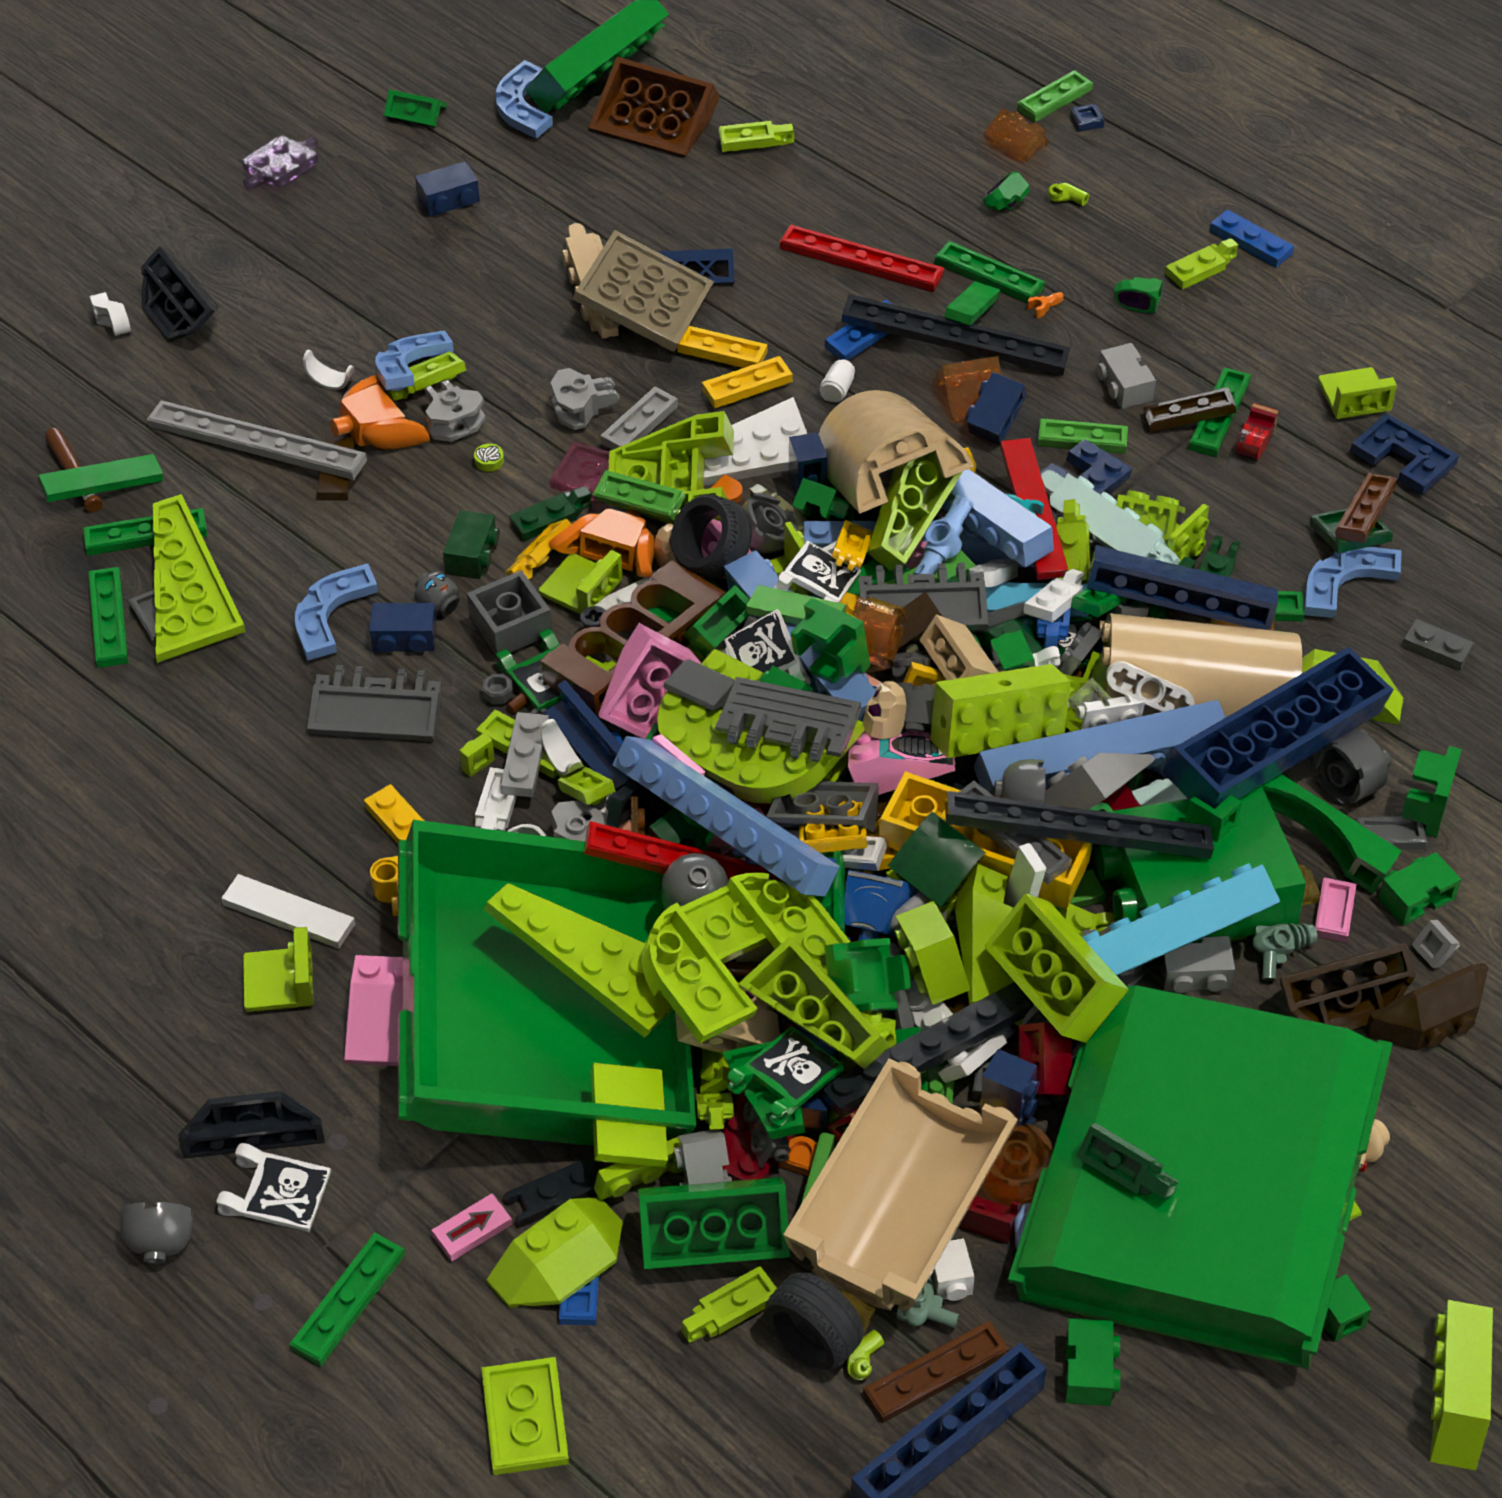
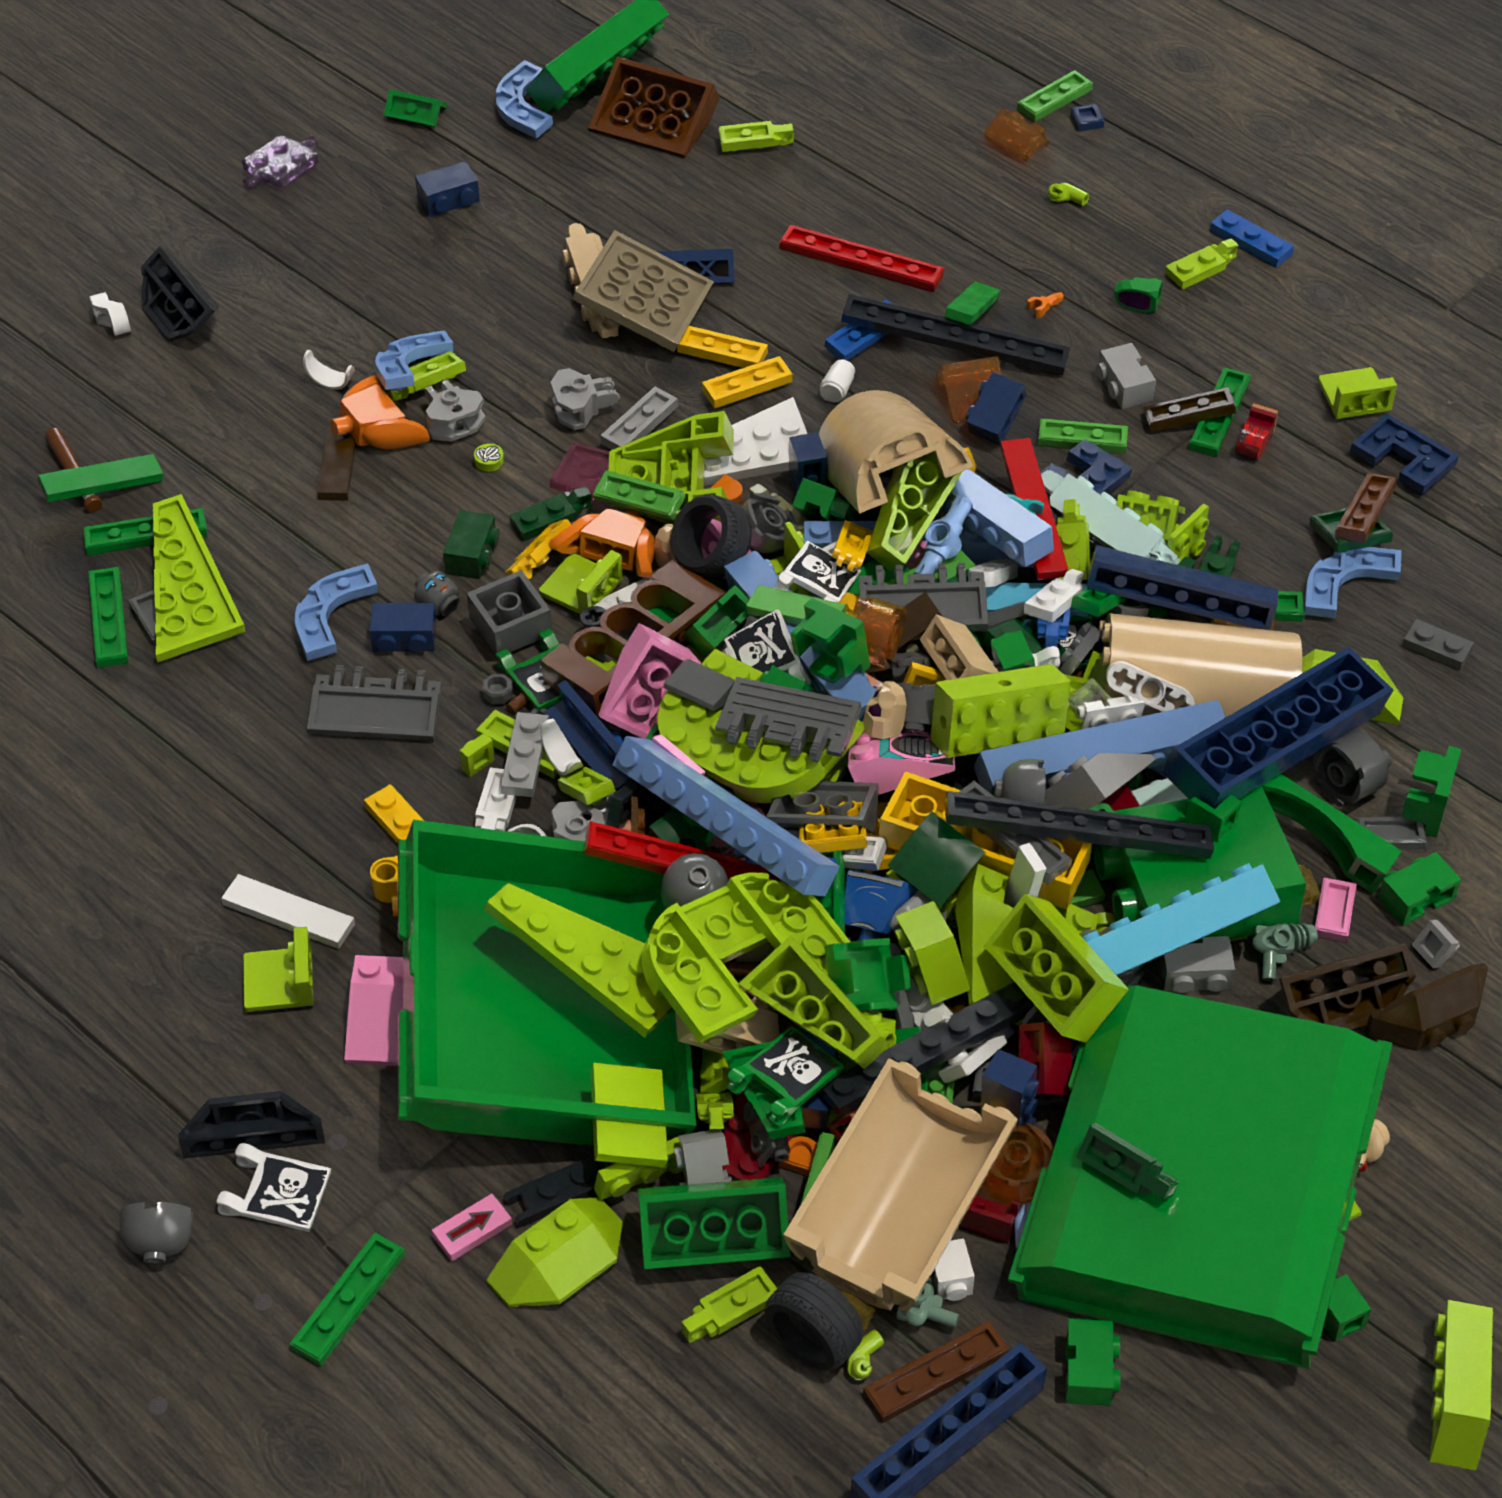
(257, 440): light grey tile -> none
(525, 1416): lime tile -> none
(581, 1306): blue tile -> none
(989, 272): green tile -> none
(1007, 192): green rock -> none

